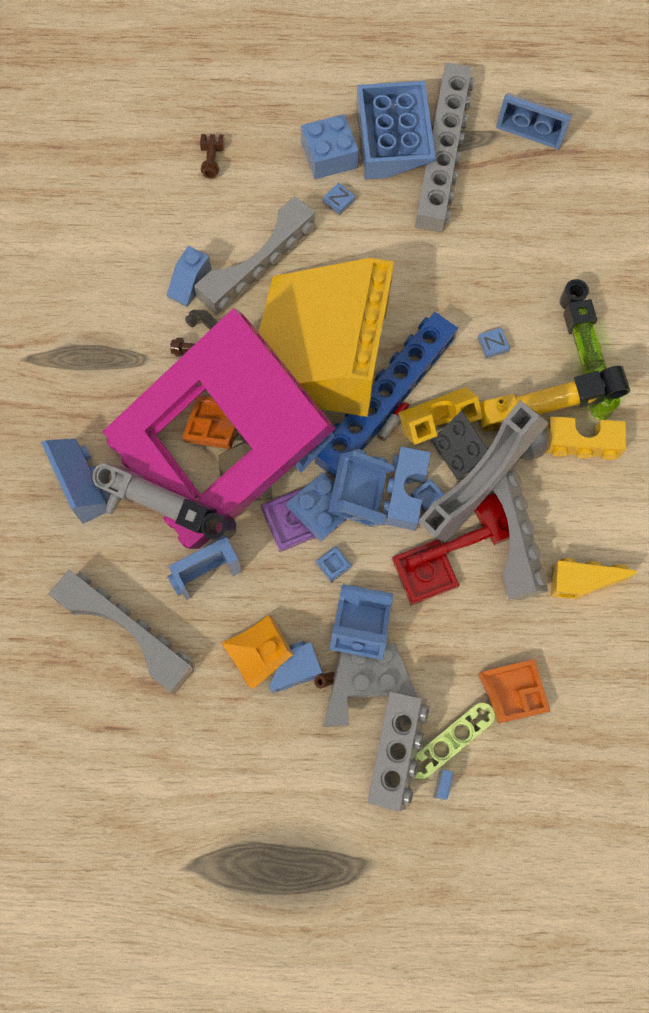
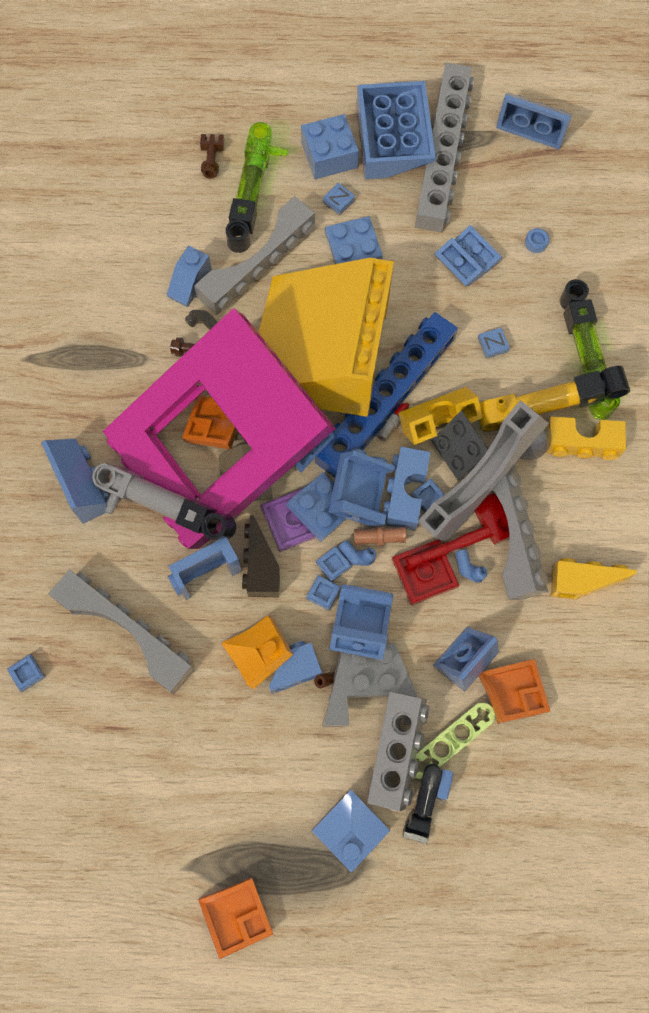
(26, 673): none -> medium blue tile
(235, 917): none -> orange plate
(243, 207): none -> clear neon green piece
(263, 570): none -> dark brown slope
(323, 592): none -> medium blue tile
(351, 831): none -> medium blue plate
(353, 240): none -> medium blue plate
(357, 557): none -> medium blue arm
(380, 535): none -> nougat pin
(418, 824): none -> black piece
(467, 657): none -> medium blue slope
(468, 256): none -> medium blue slope
(468, 570): none -> medium blue arm
(536, 240): none -> medium blue tile

